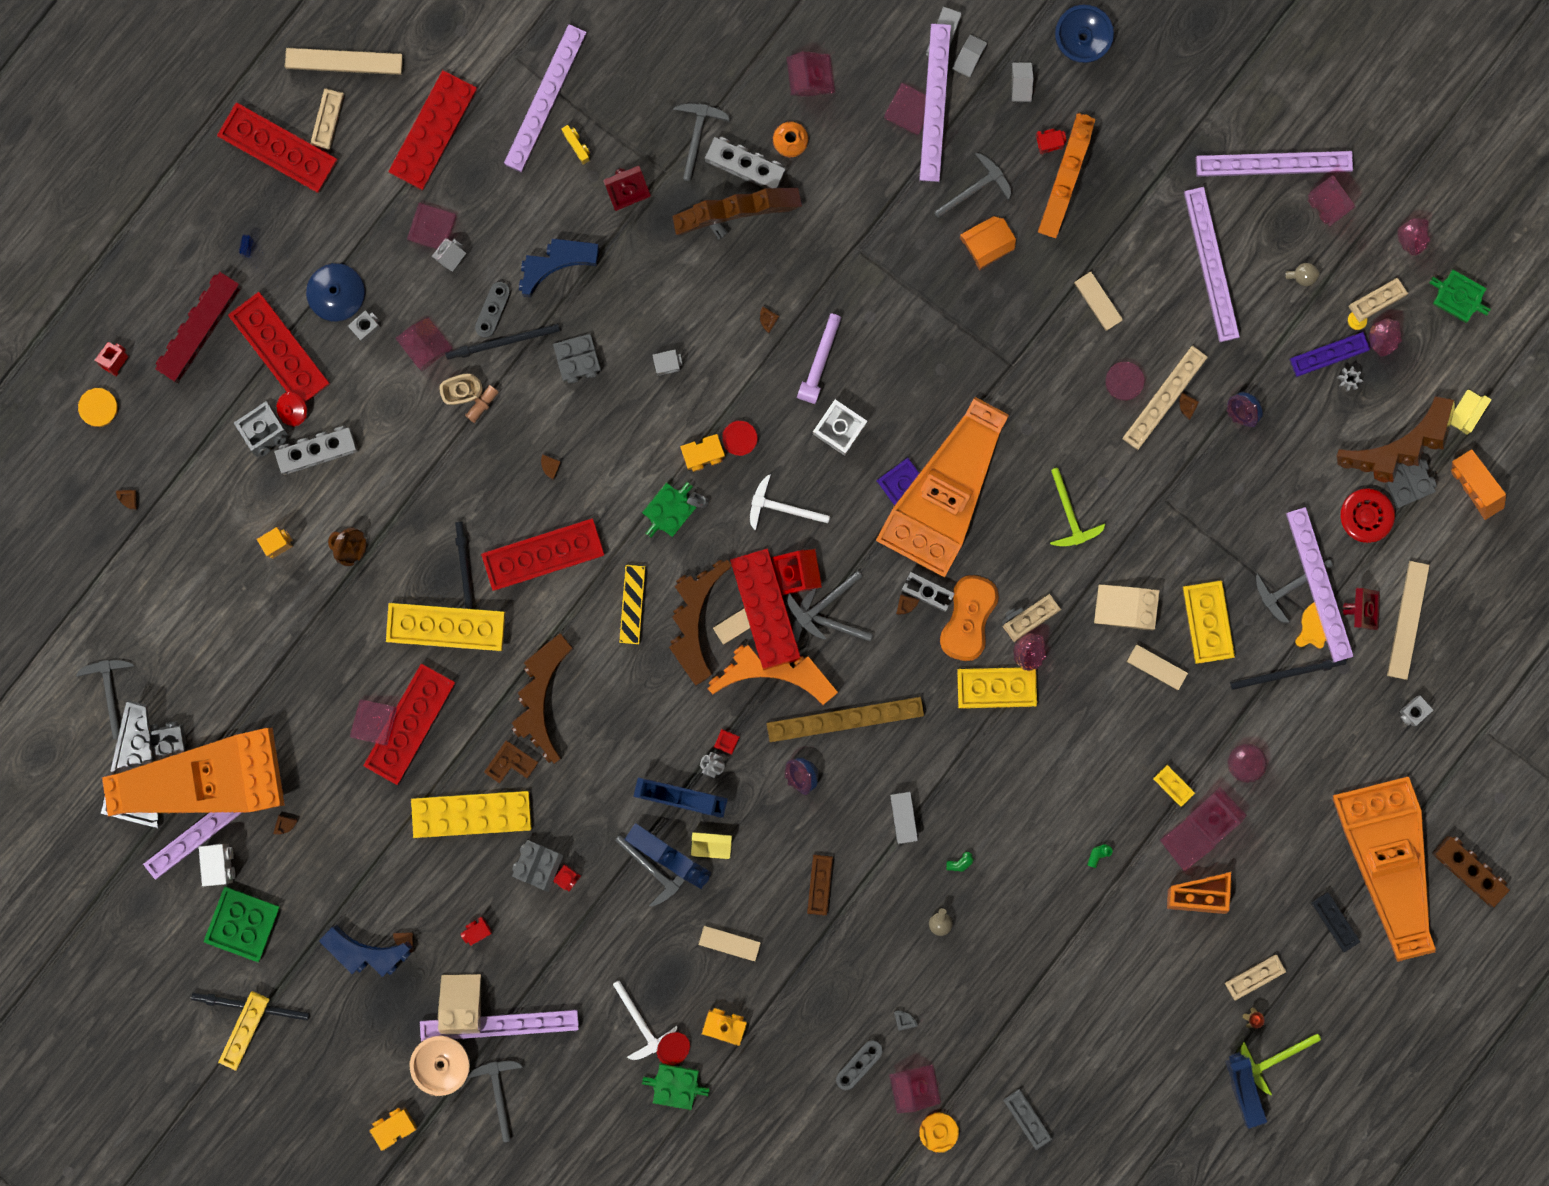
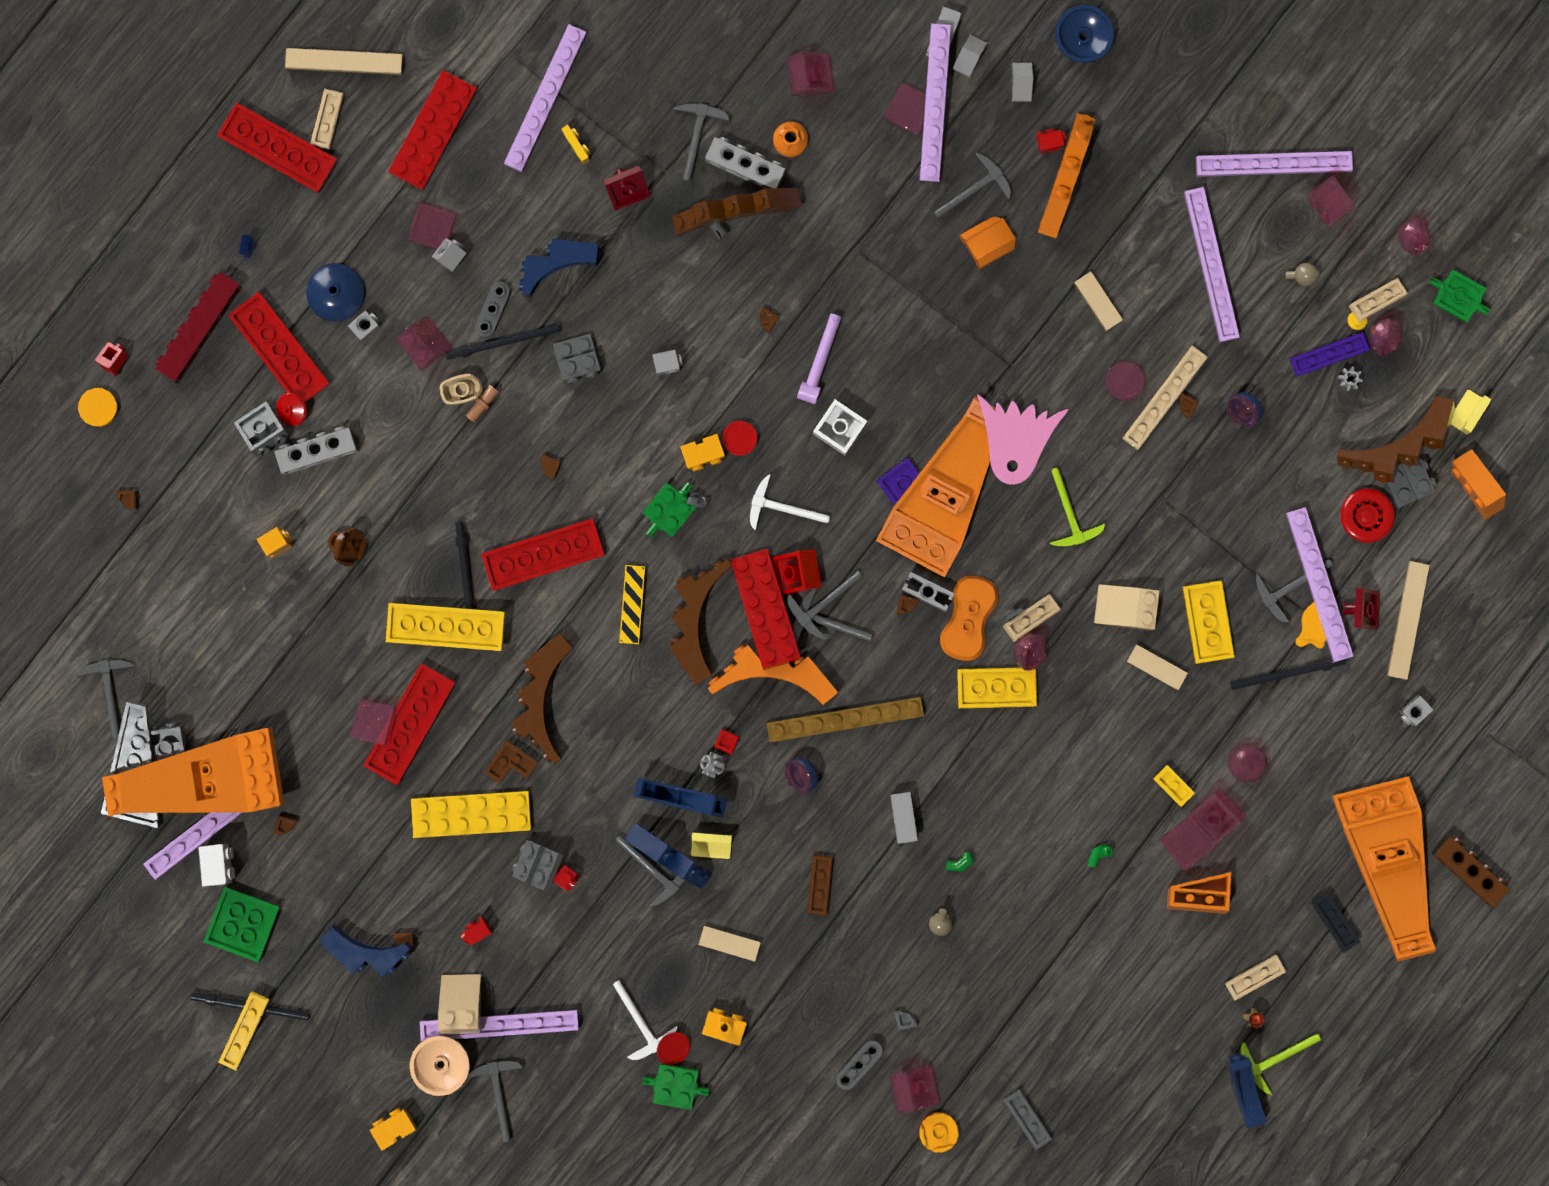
(732, 627): tan tile -> none
(1016, 438): none -> bright pink piece

